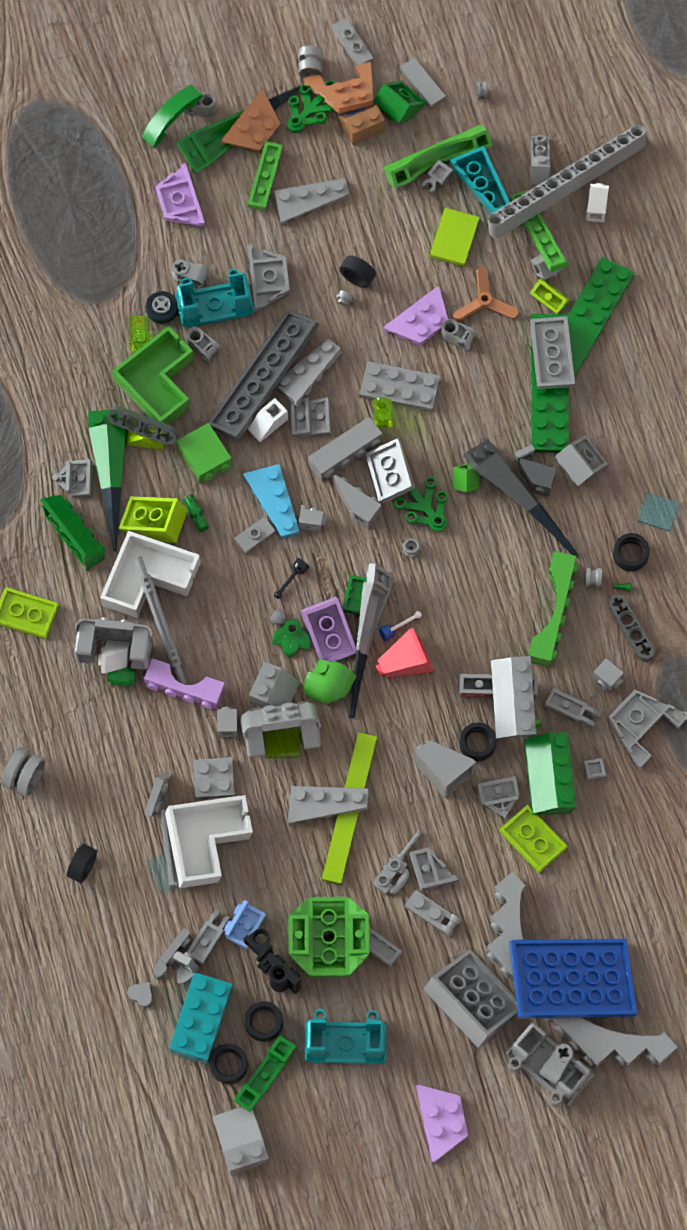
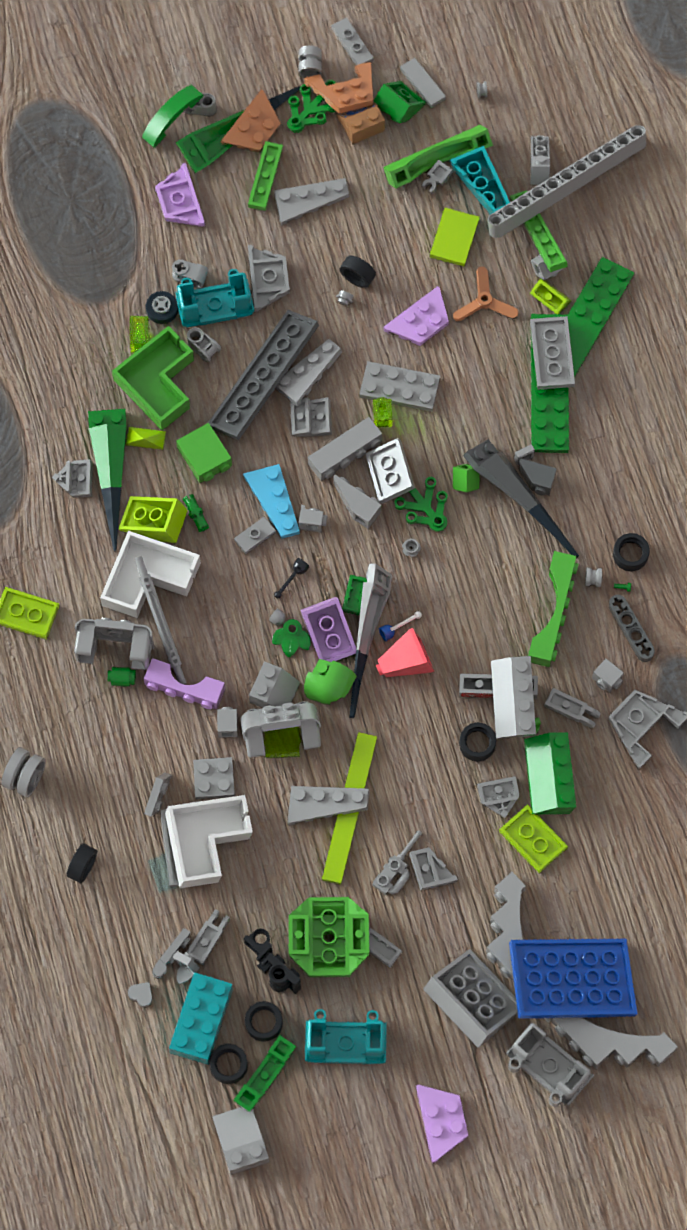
(72, 530): green slope -> none
(114, 656): white slope -> none
(143, 429): dark grey beam -> none
(244, 923): light blue bracket -> none
(268, 420): white slope -> none
(432, 913): light grey plate -> none
(443, 766): light grey slope -> none
(459, 335): light grey piece -> none
(556, 1066): light grey piece -> none
(581, 460): light grey slope -> none
(594, 769): light grey tile -> none
(597, 202): white slope -> none
(658, 512): clear light blue piece -> none

